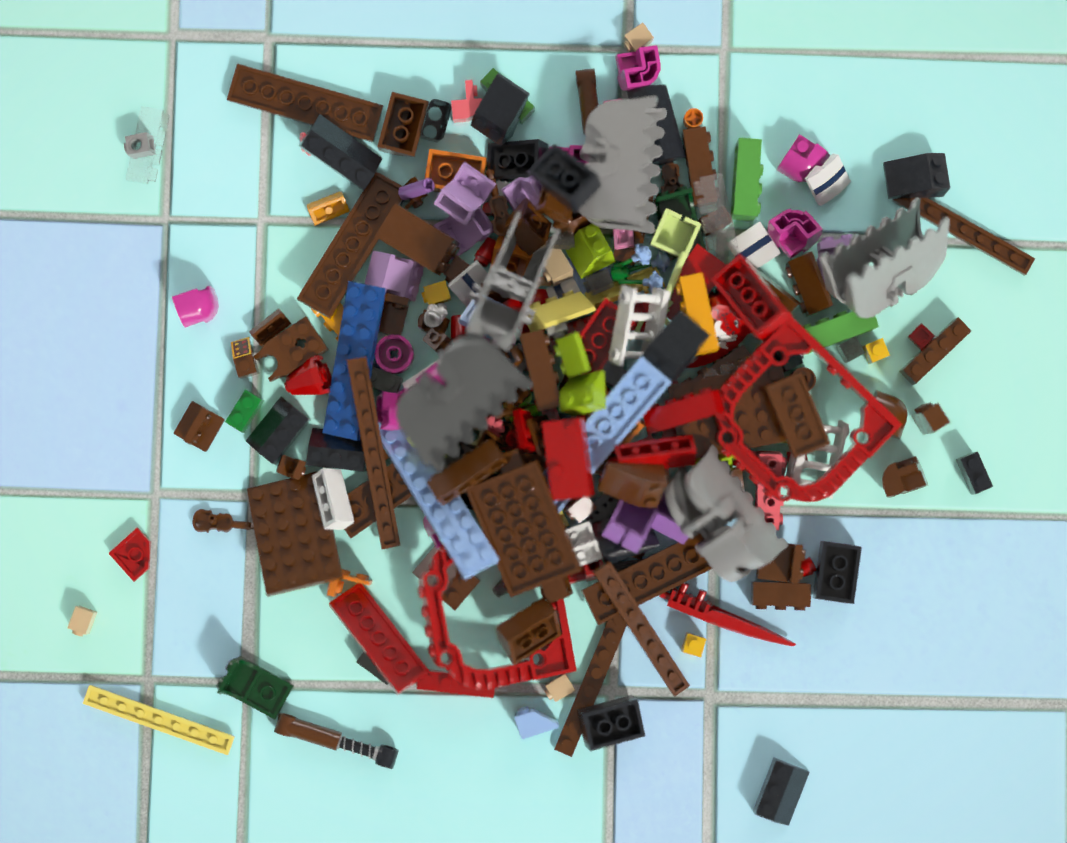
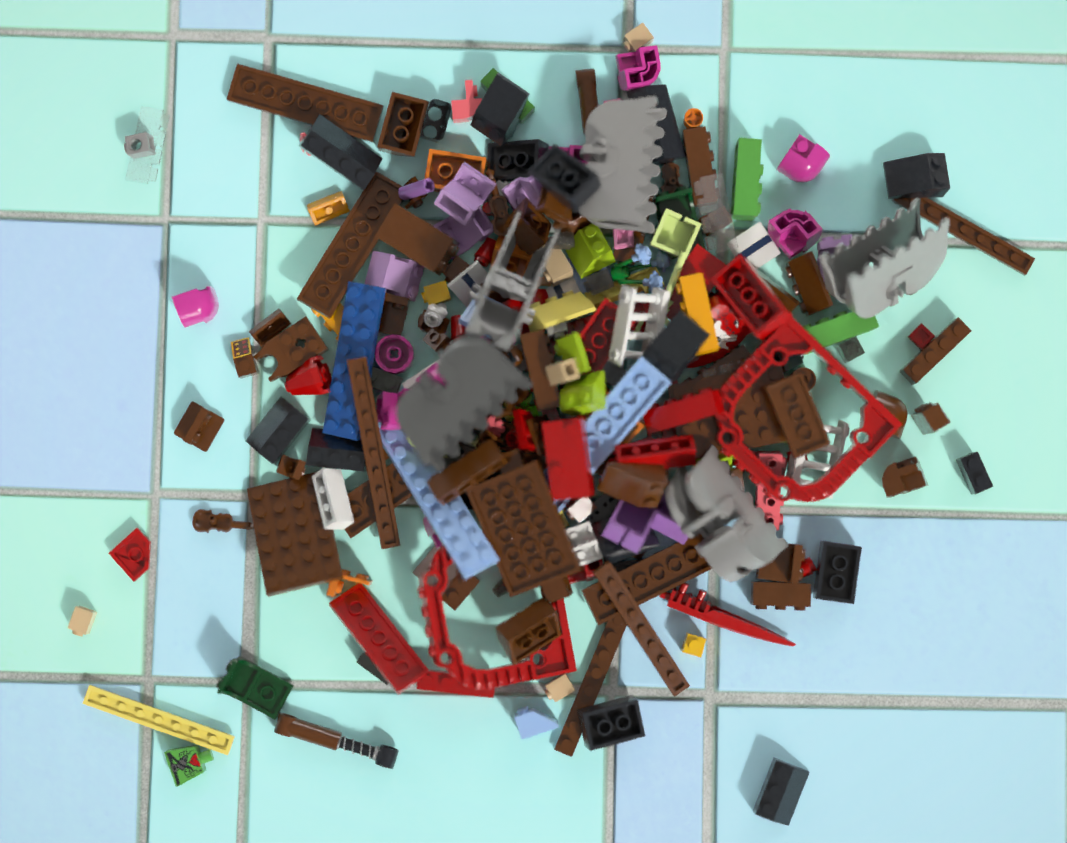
(187, 762): none -> bright green torso
(244, 411): green brick -> none
(562, 372): none -> tan brick
(828, 180): white slope -> none
(875, 351): yellow brick -> none

